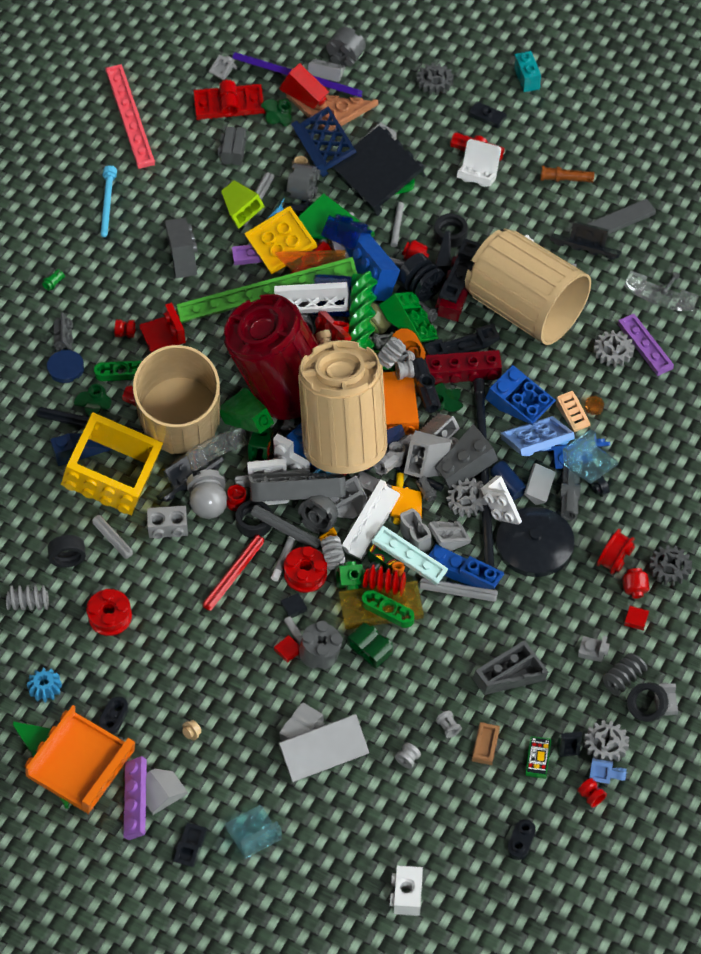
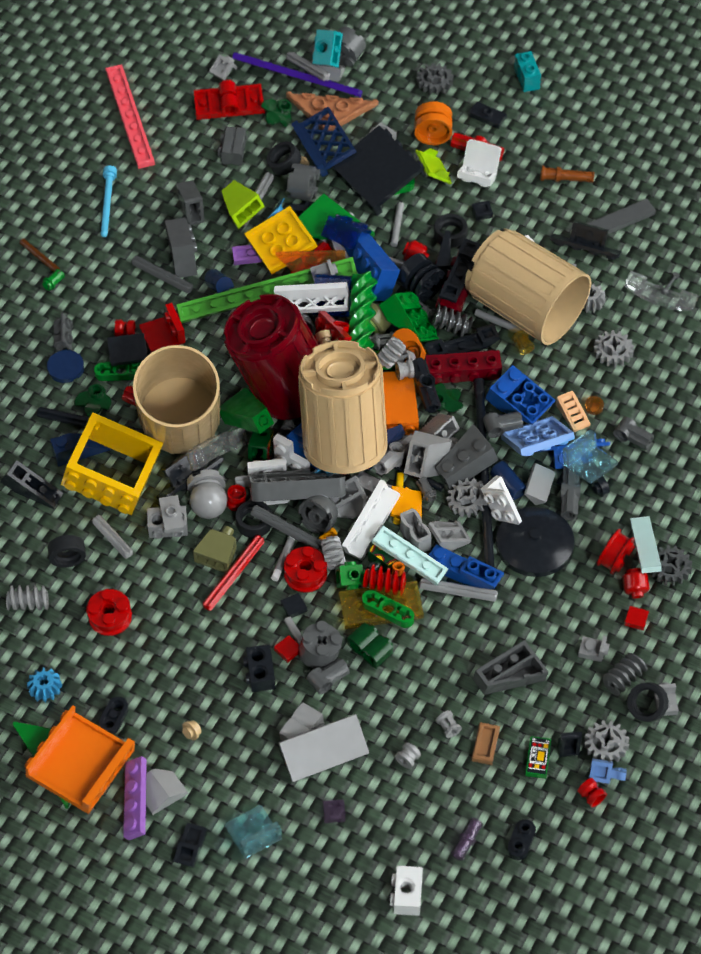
(30, 485): none -> black slope
(38, 255): none -> reddish brown bar
(127, 349): none -> black slope
(162, 274): none -> dark grey axle
(171, 514): none -> light grey plate
(190, 202): none -> dark grey slope
(216, 549): none -> olive torso
(218, 281): none -> dark blue brick
(259, 668): none -> black brick
(278, 152): none -> black tyre
(304, 87): red slope -> none
(308, 66): none -> light grey axle
(323, 678): none -> dark grey piece
(326, 268): none -> light grey bracket
(331, 56): none -> teal brick
(334, 811): none -> clear purple tile
(433, 123): none -> orange wheel
(433, 165): none -> lime piece
(452, 320): none -> dark grey piece
(467, 839): none -> clear purple pin
(482, 210): none -> black tile
(496, 320): none -> light grey bar
(498, 424): none -> dark grey piece
(523, 342): none -> clear yellow bush
(595, 300): none -> light grey gear
(629, 431): none -> dark grey piece
(645, 344): medium lavender plate -> none
(645, 544): none -> light aqua tile

